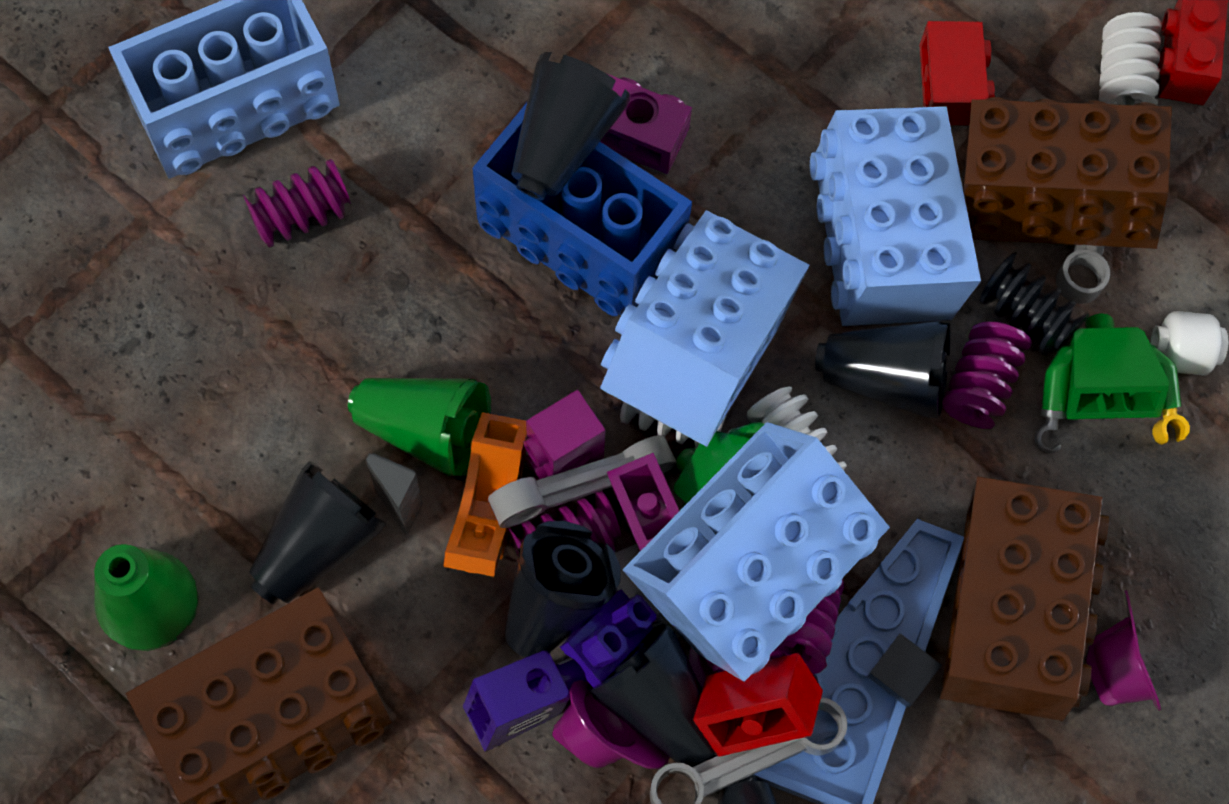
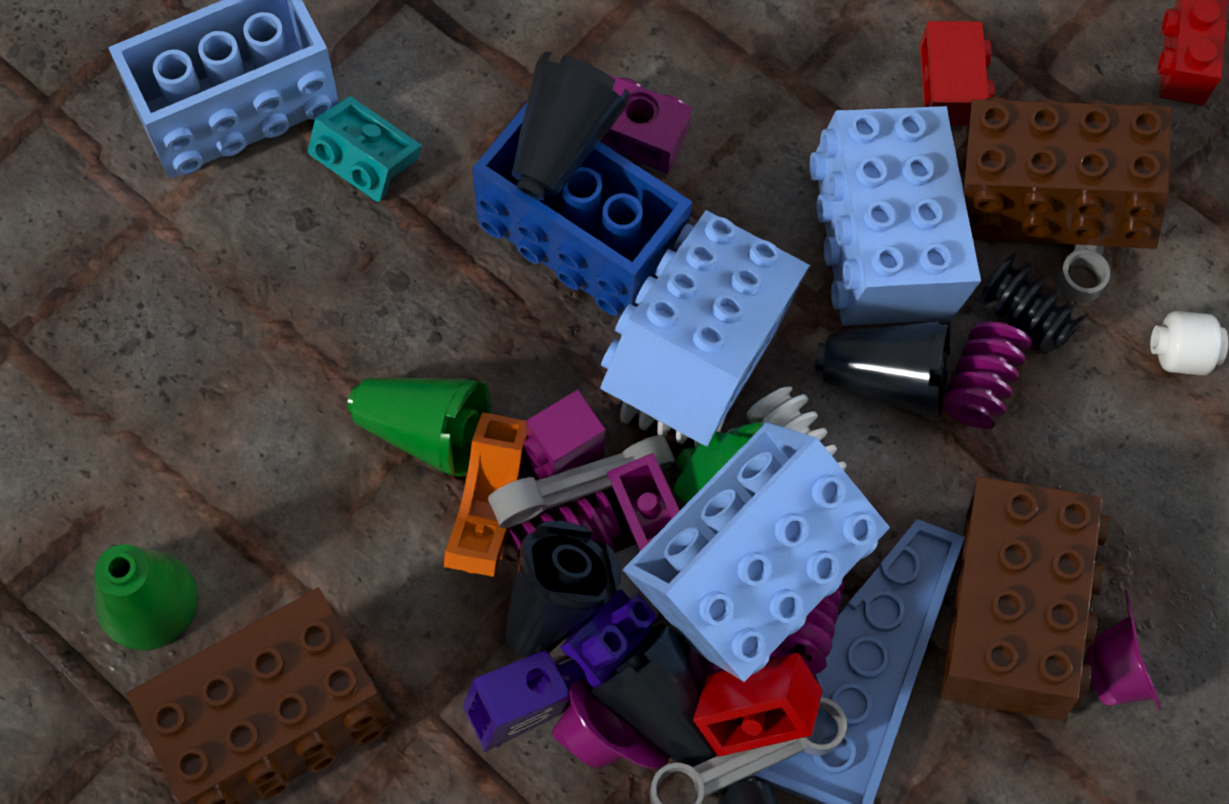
(298, 203): magenta piece -> none
(311, 536): black cone -> none
(361, 147): none -> teal bracket
(397, 489): dark grey slope -> none
(904, 670): black tile -> none
(1111, 376): green torso -> none
(1130, 59): white piece -> none

